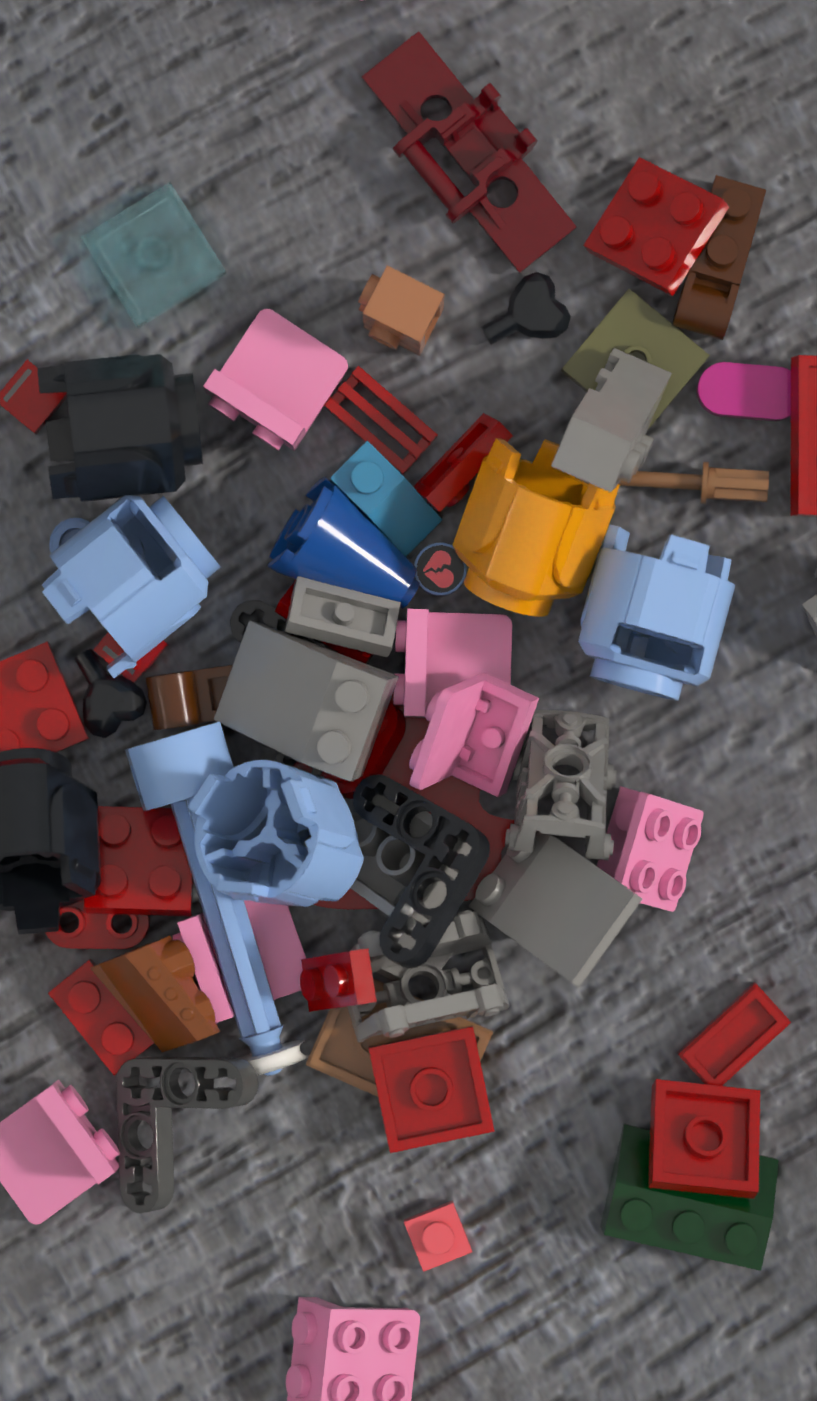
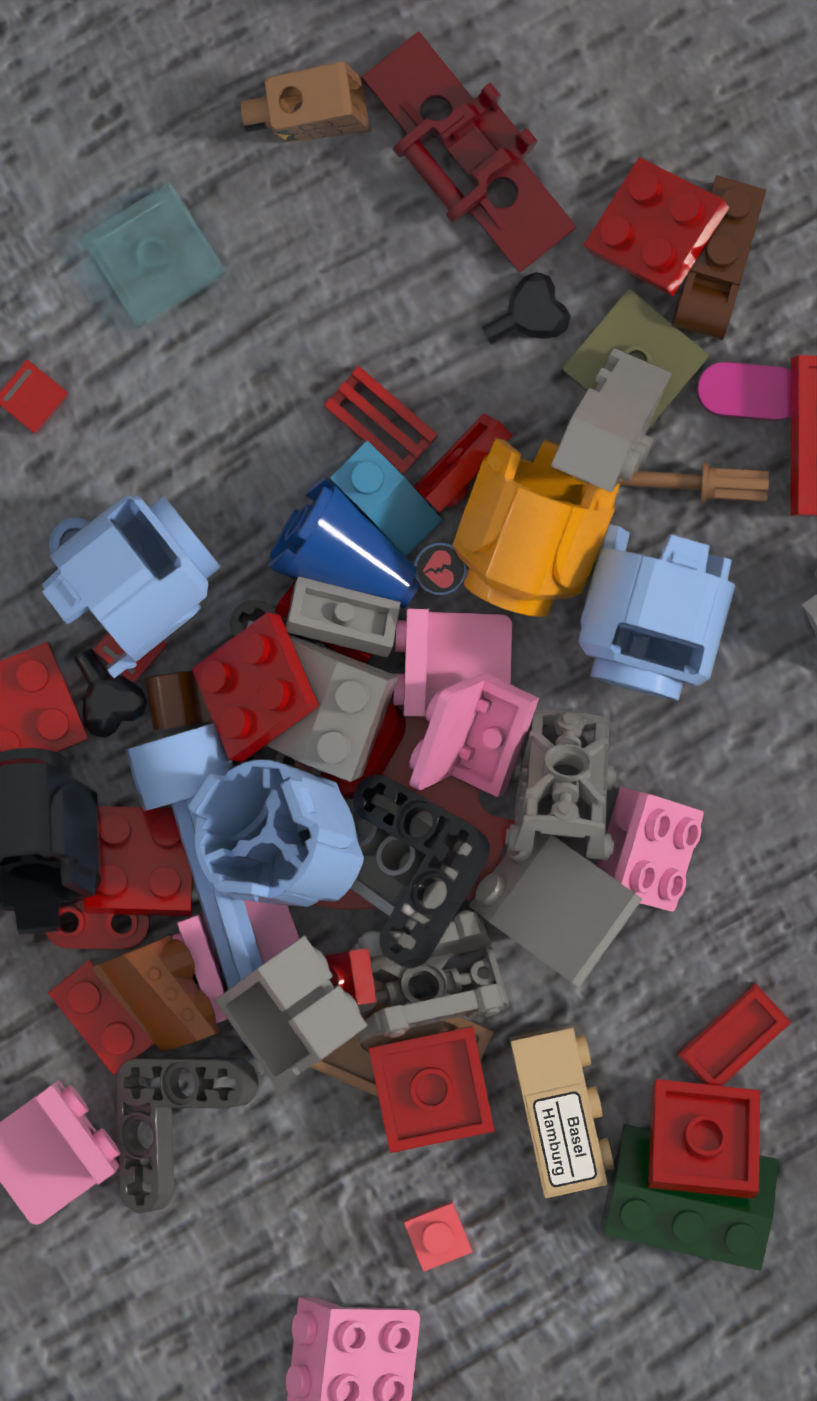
(125, 428): black piece -> none
(255, 687): none -> red plate
(276, 380): bright pink bracket -> none
(291, 1012): none -> light grey piece
(330, 105): none -> medium nougat torso
(400, 310): nougat brick -> none
(561, 1110): none -> tan brick

